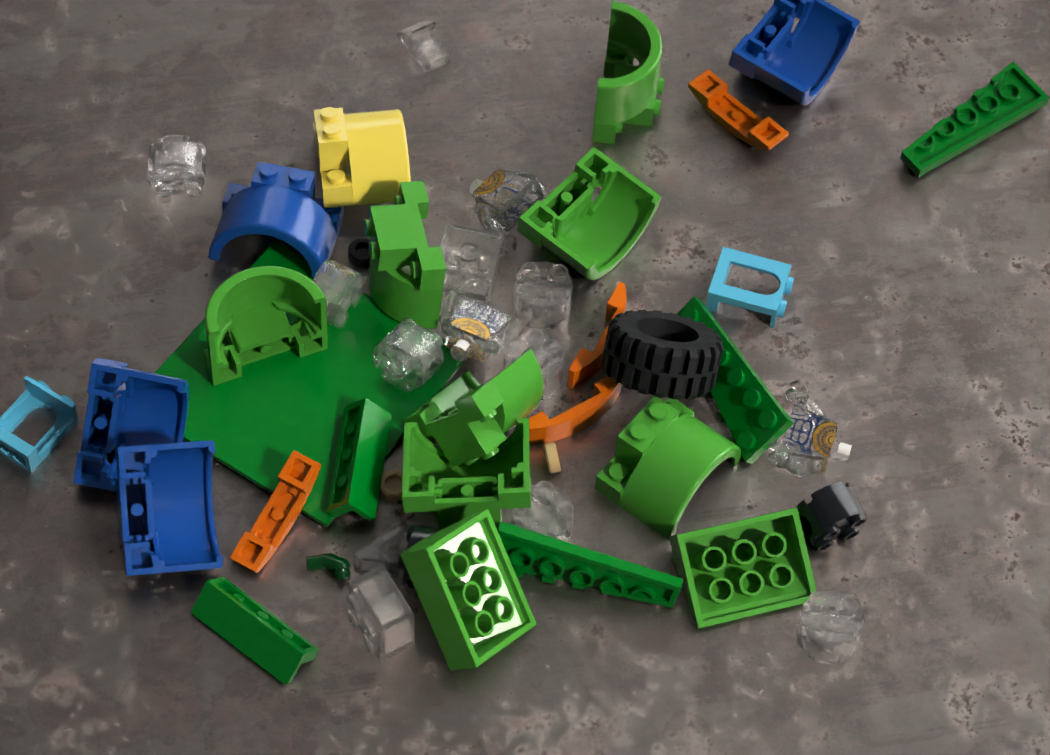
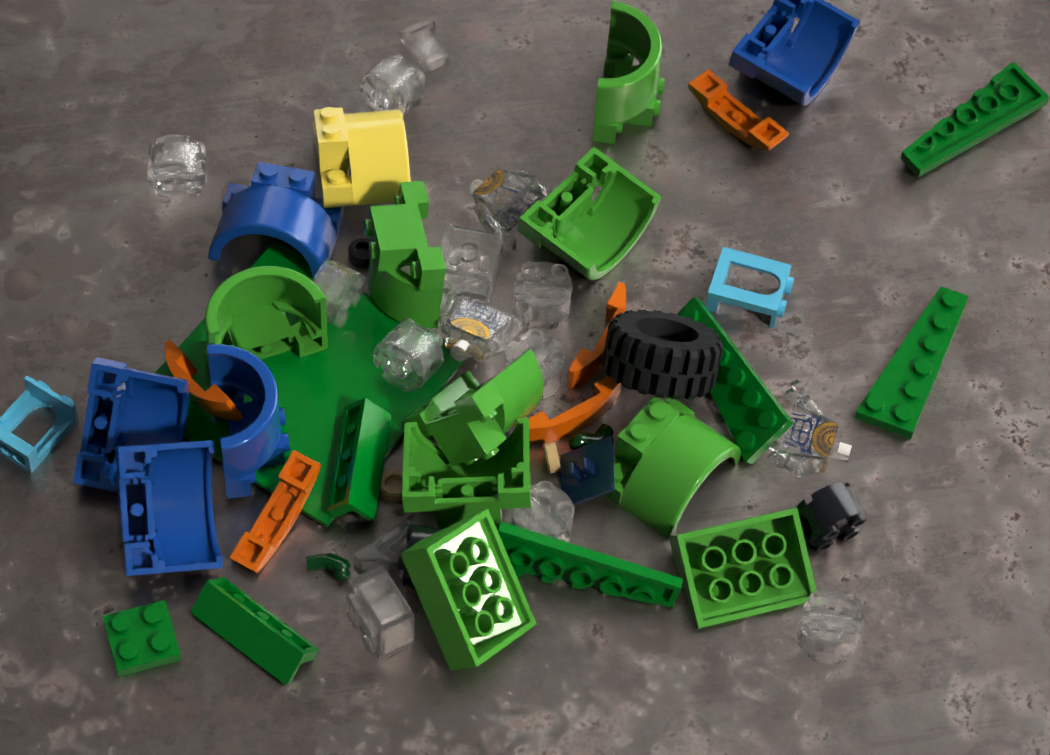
(141, 638): none -> green plate
(212, 400): none -> orange slope
(257, 437): none -> blue piece
(393, 86): none -> clear brick
(581, 439): none -> dark green arm
(588, 471): none -> dark blue piece
(907, 380): none -> green wing

